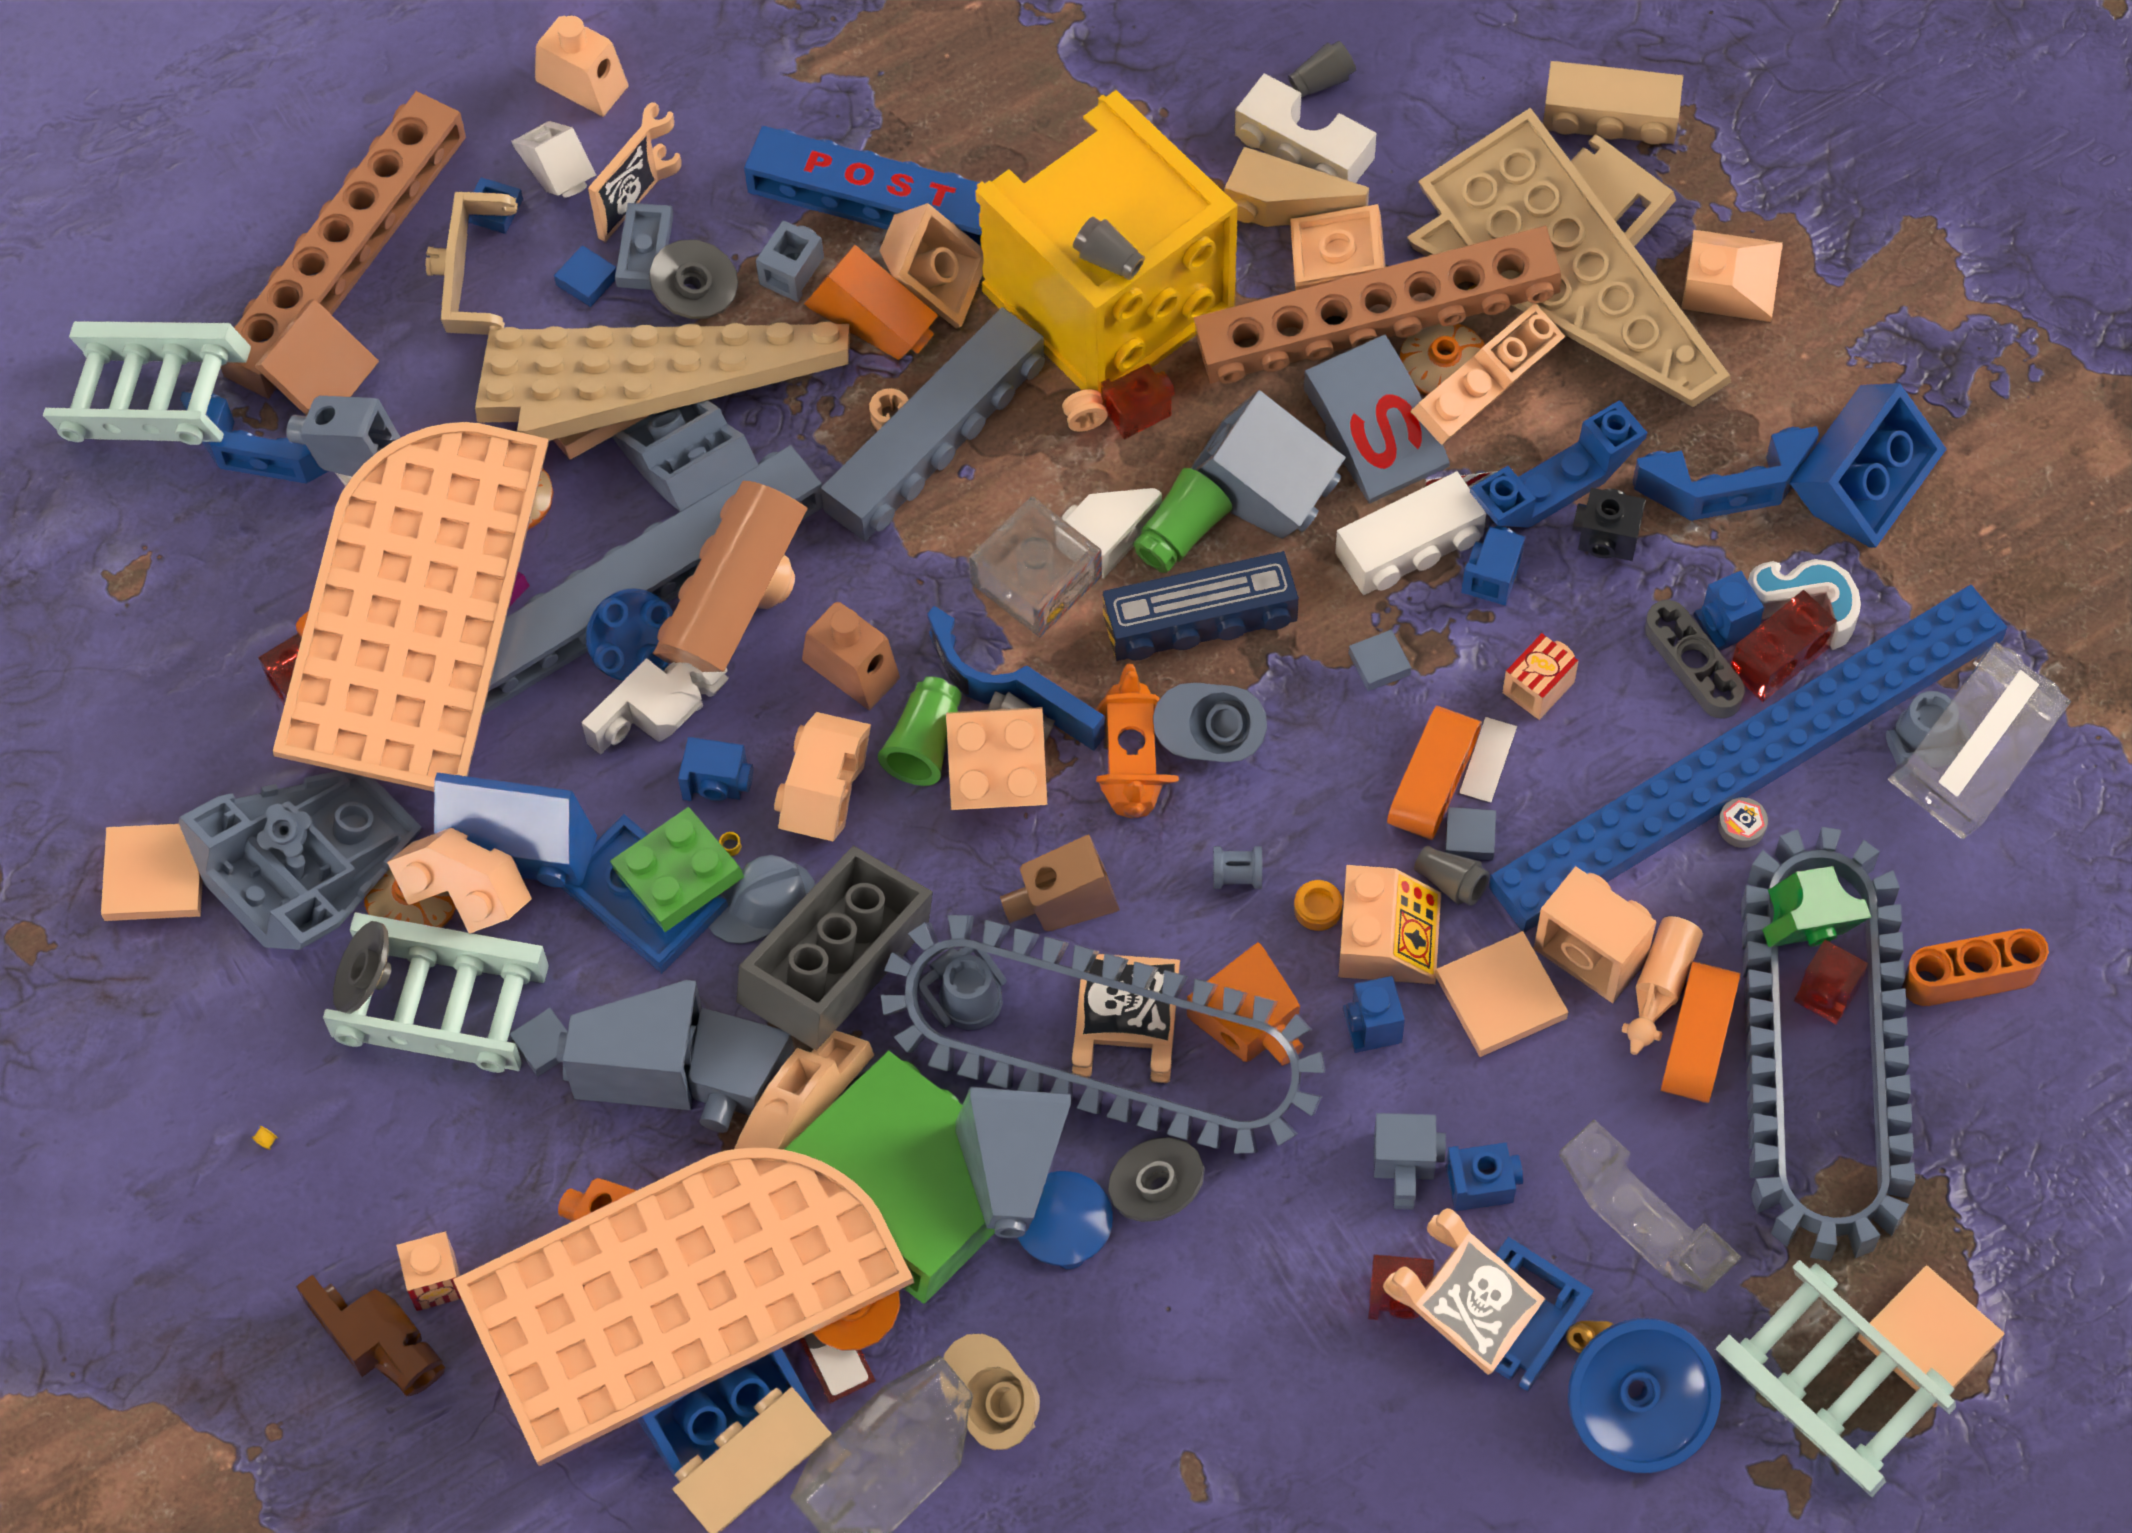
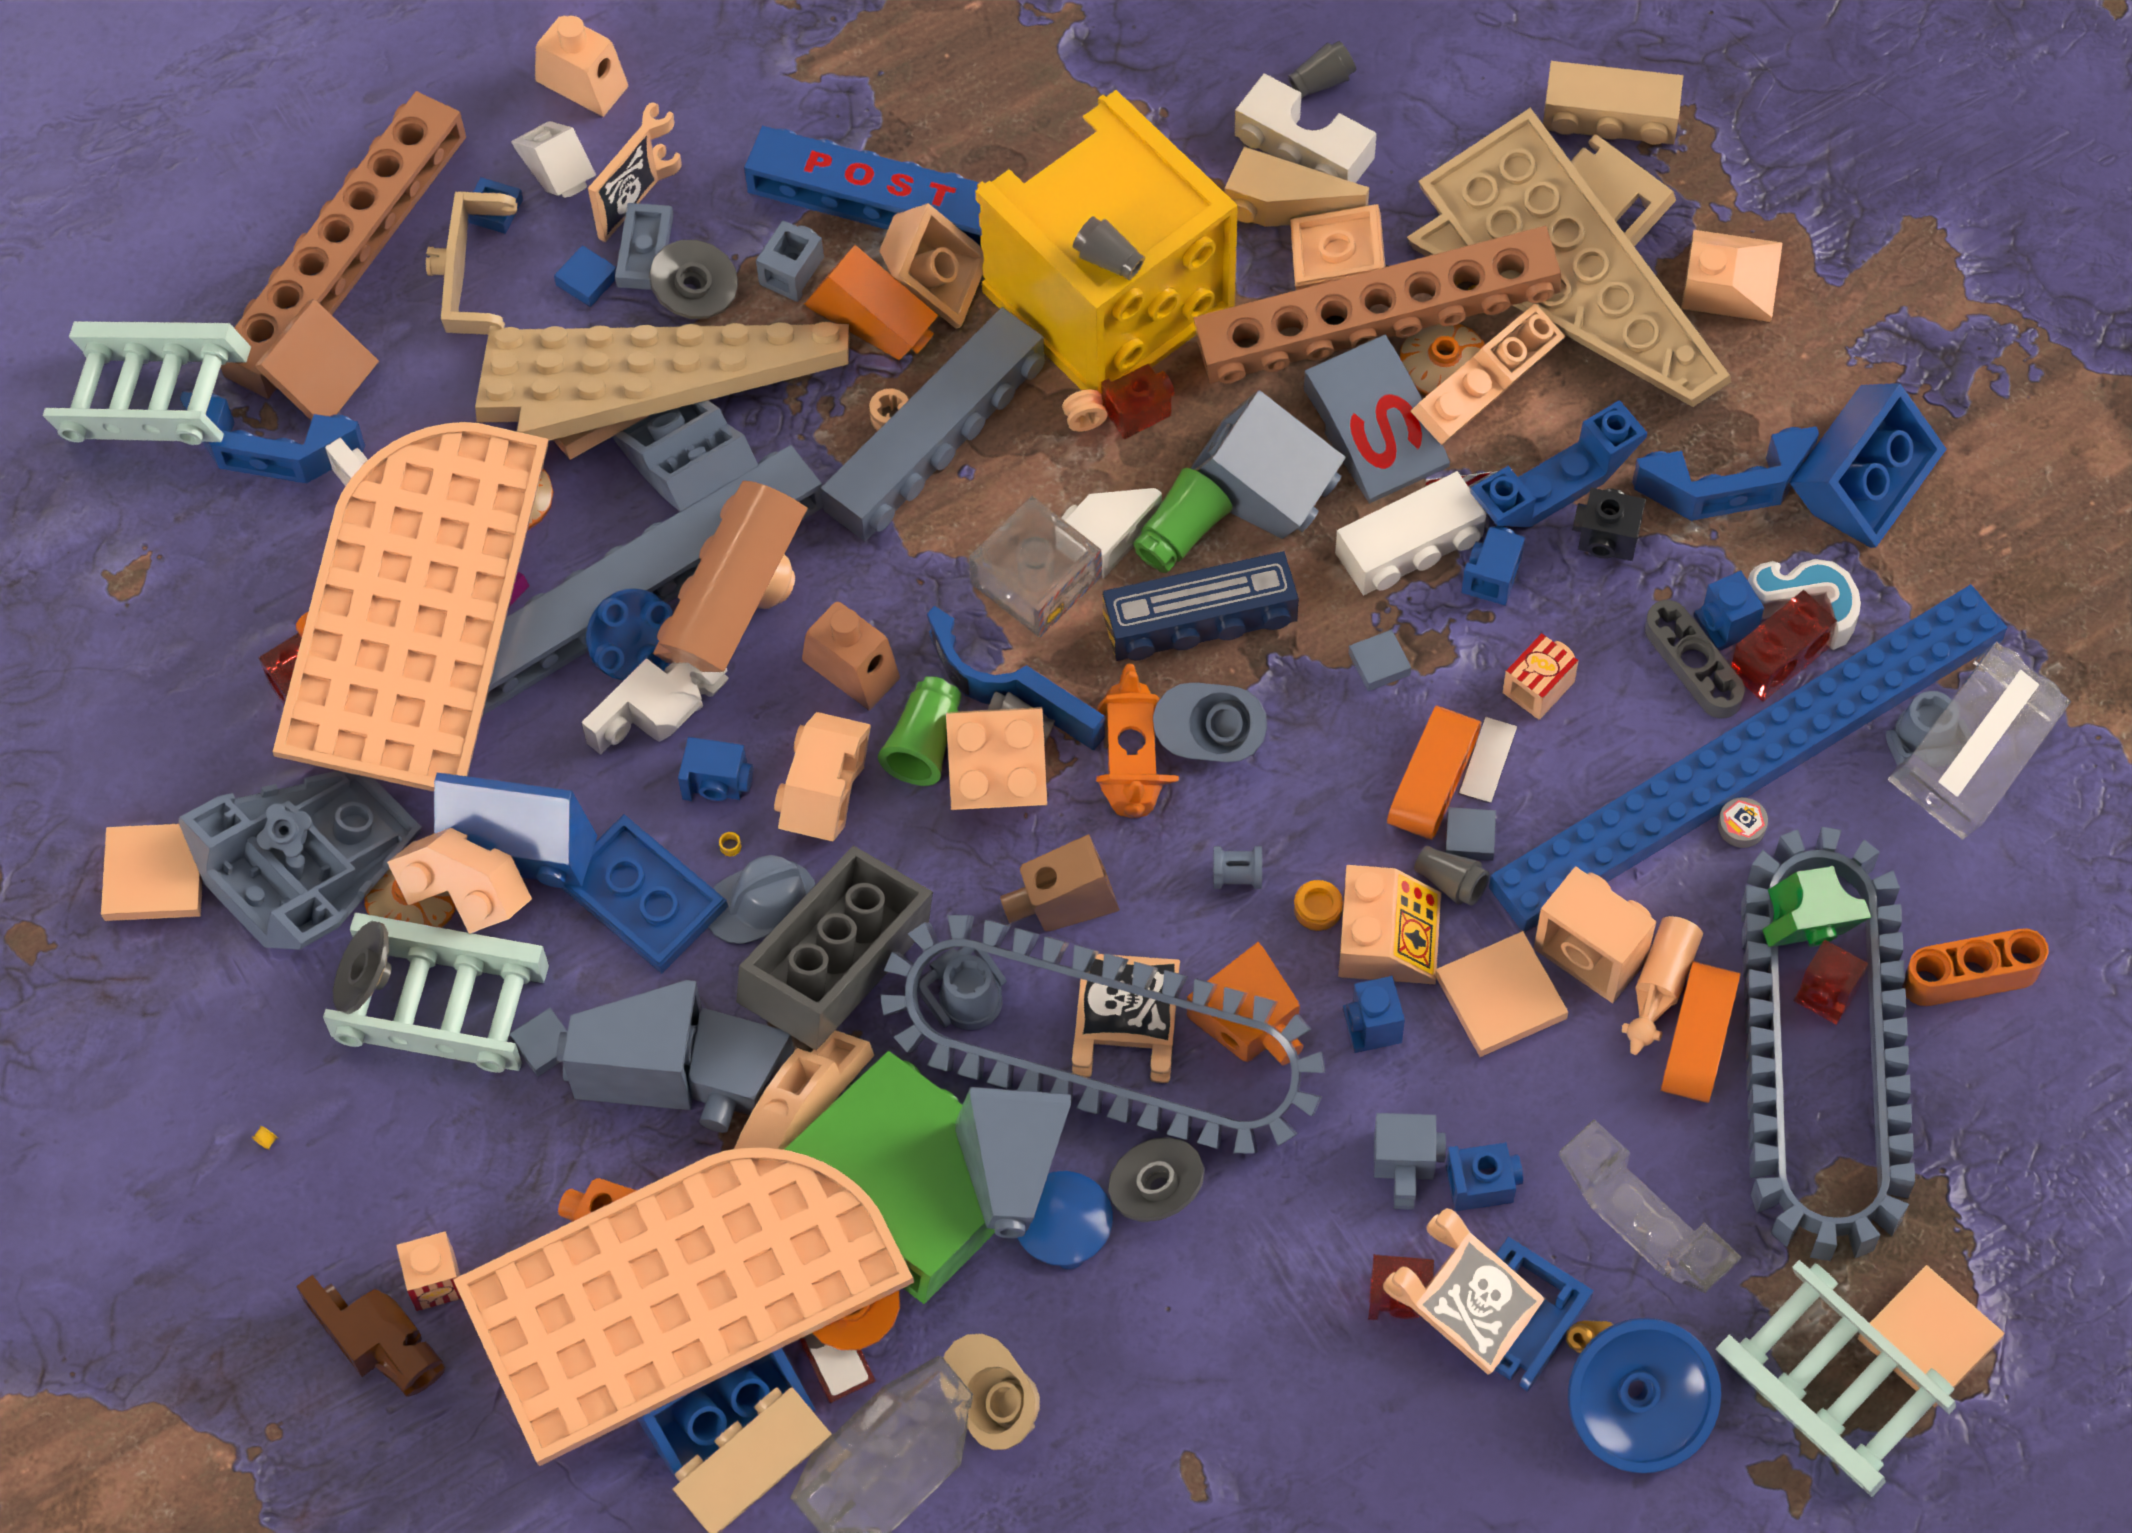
(343, 431): sand blue torso -> none
(677, 869): bright green plate -> none

